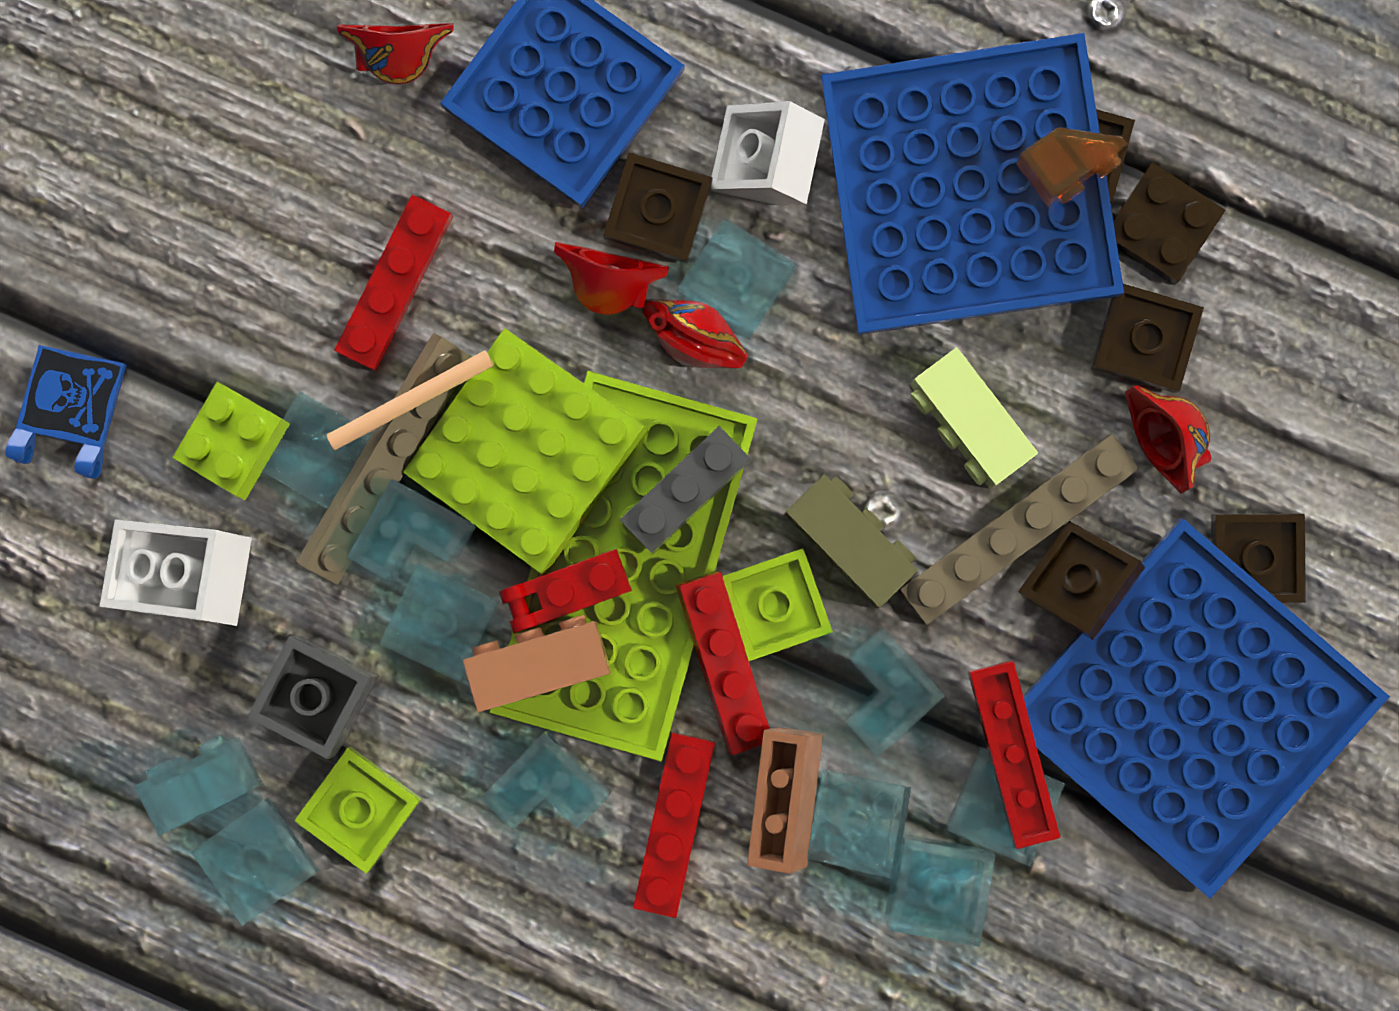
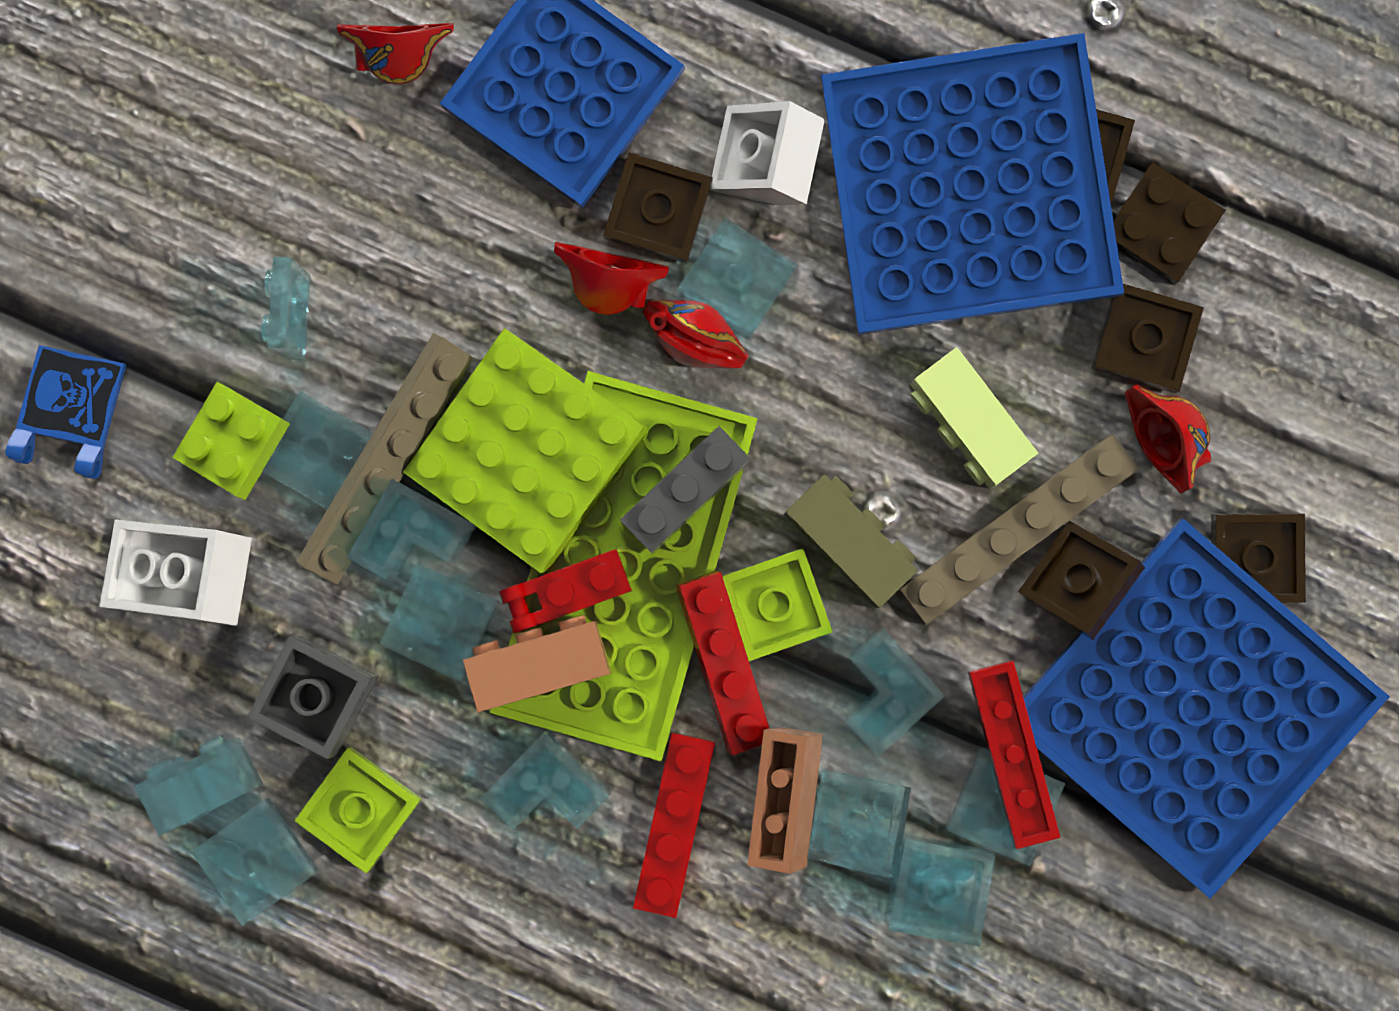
(289, 302): none -> clear light blue plate
(393, 283): red plate -> none
(410, 400): light nougat bar -> none
(1068, 158): clear orange slope -> none

